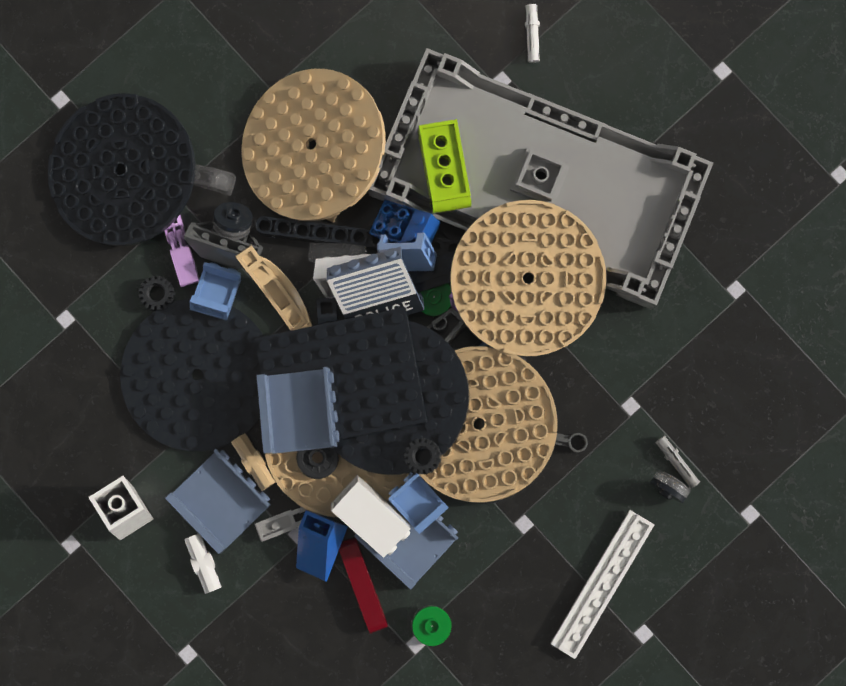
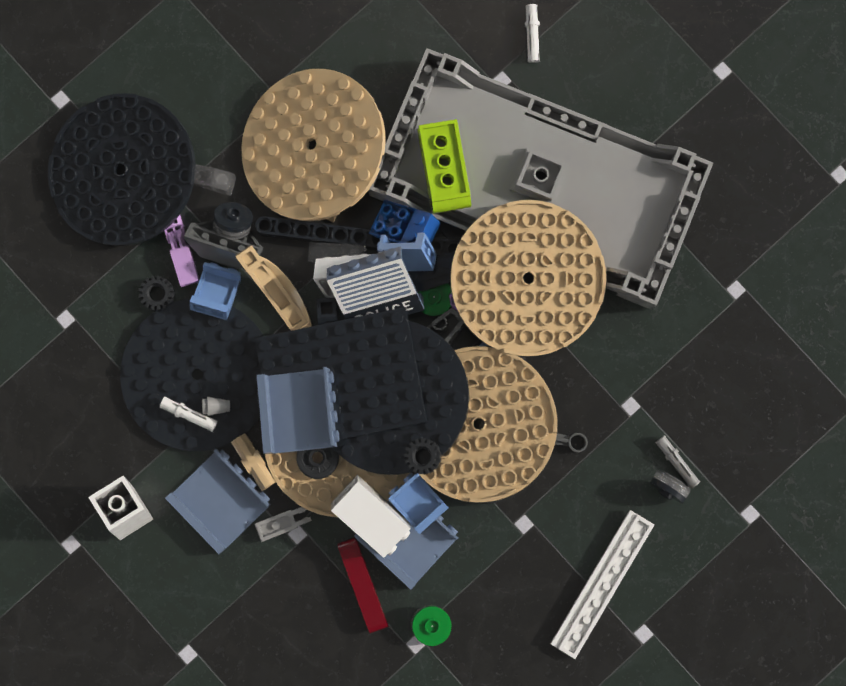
(193, 416): none -> white pin
(202, 563): white piece -> none
(215, 406): none -> light grey cone
(318, 544): blue slope -> none

